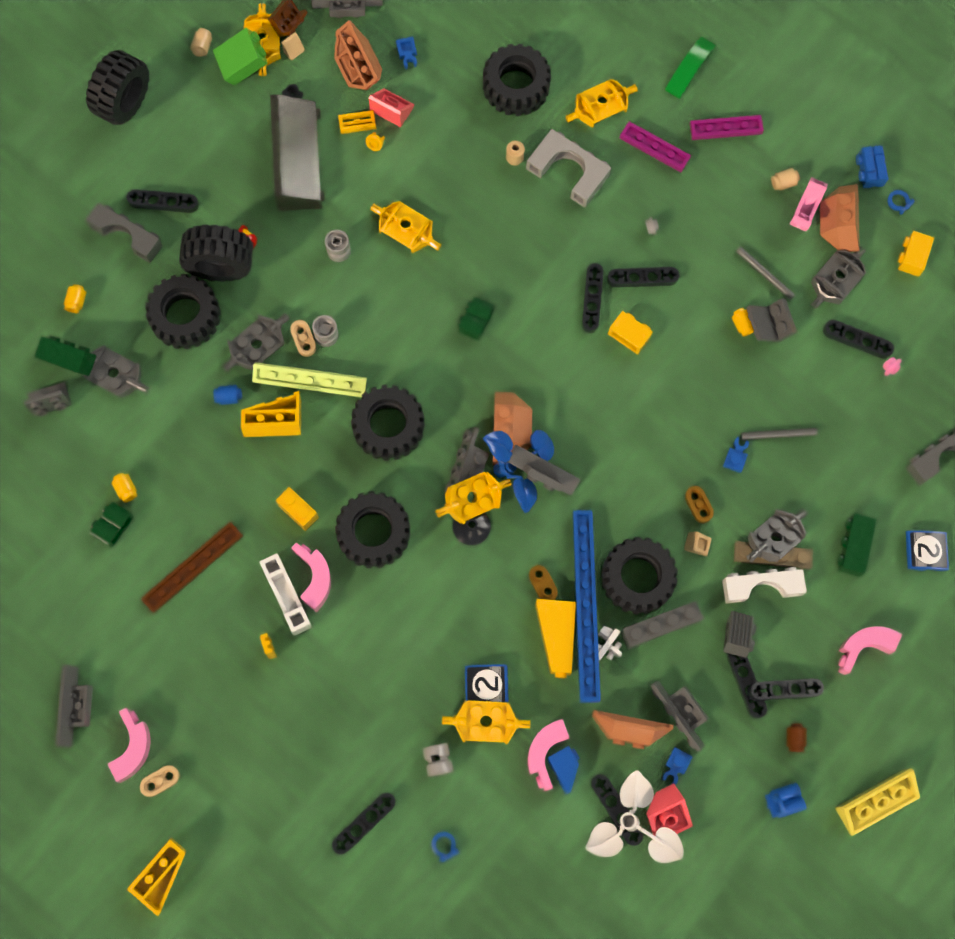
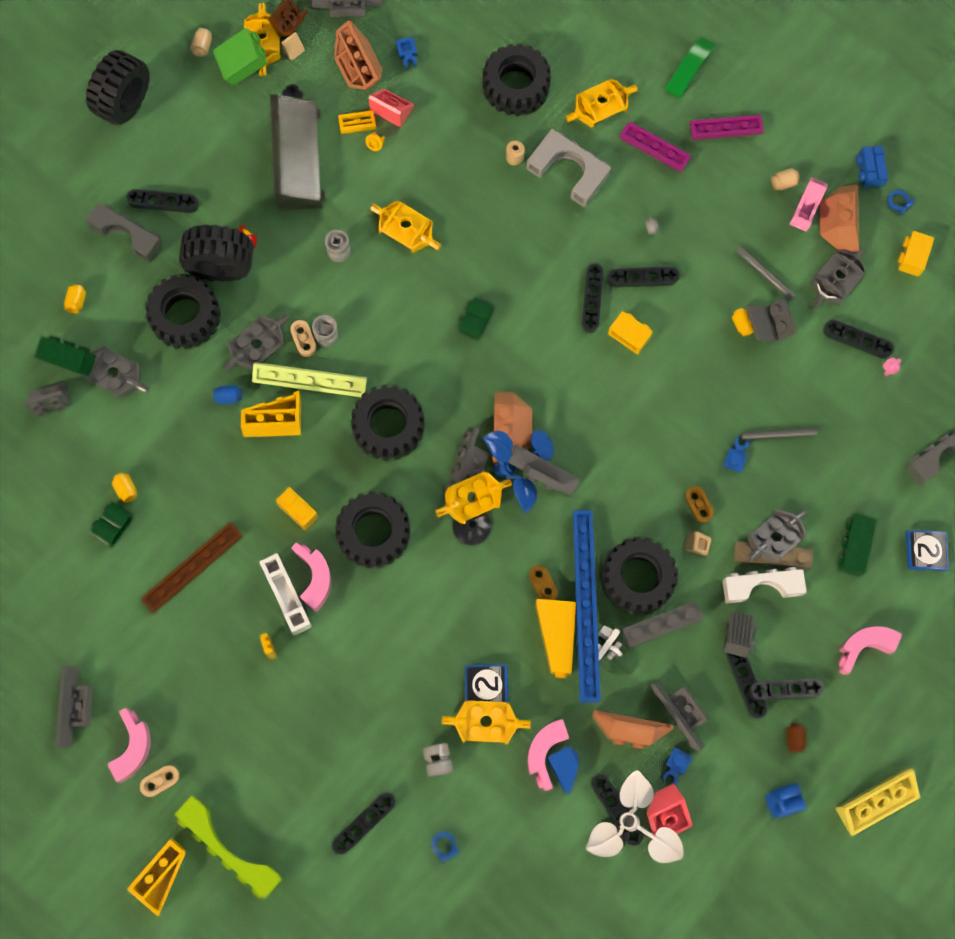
(197, 818): none -> lime arch

